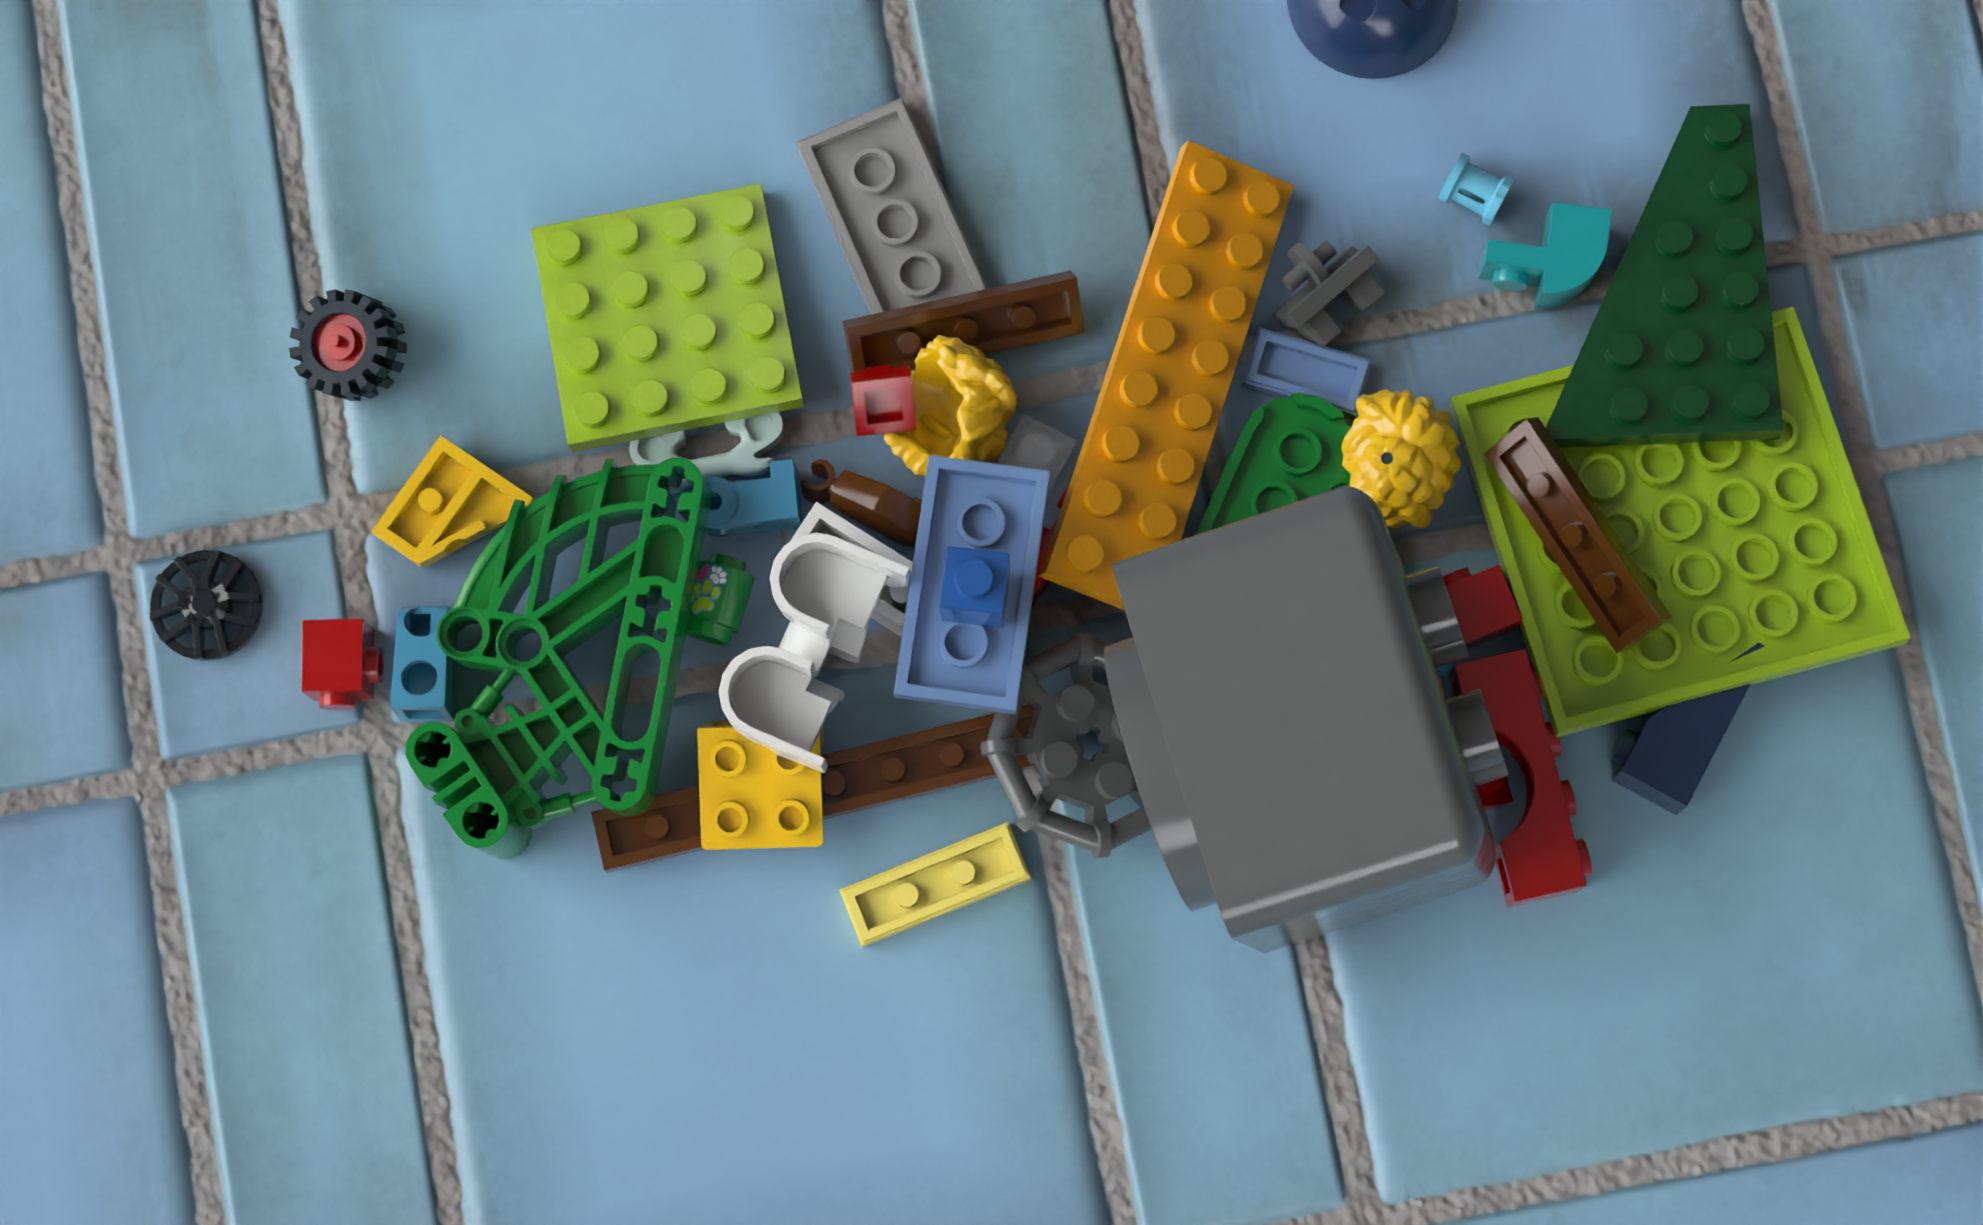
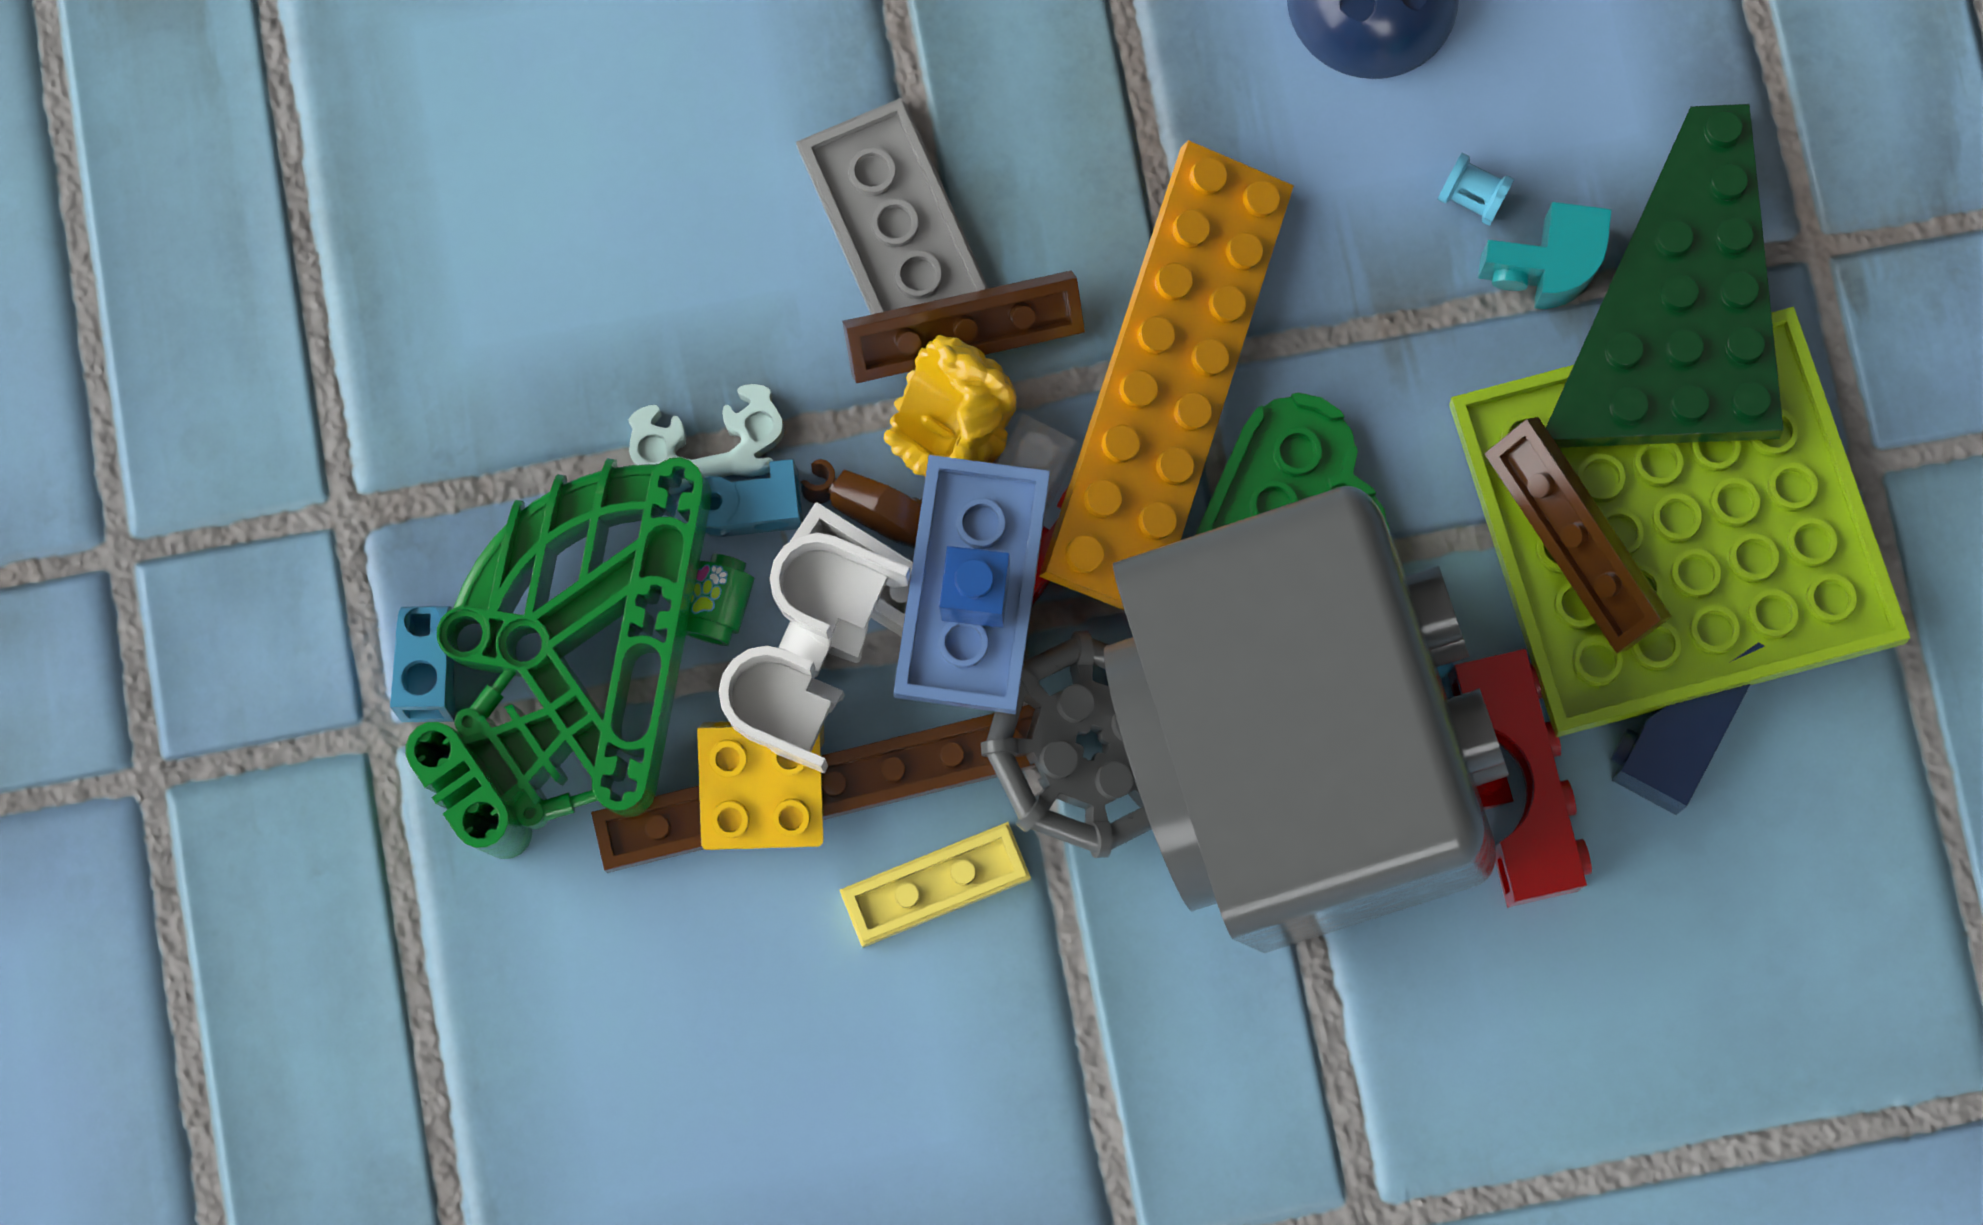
(206, 605): black wheel -> none
(340, 662): red brick -> none
(348, 345): black wheel -> none
(446, 505): yellow wing -> none
(666, 318): lime plate -> none
(883, 400): red tile -> none
(1292, 365): medium blue tile -> none
(1347, 274): dark grey hips -> none
(1421, 451): yellow hair -> none
(1482, 604): red brick -> none

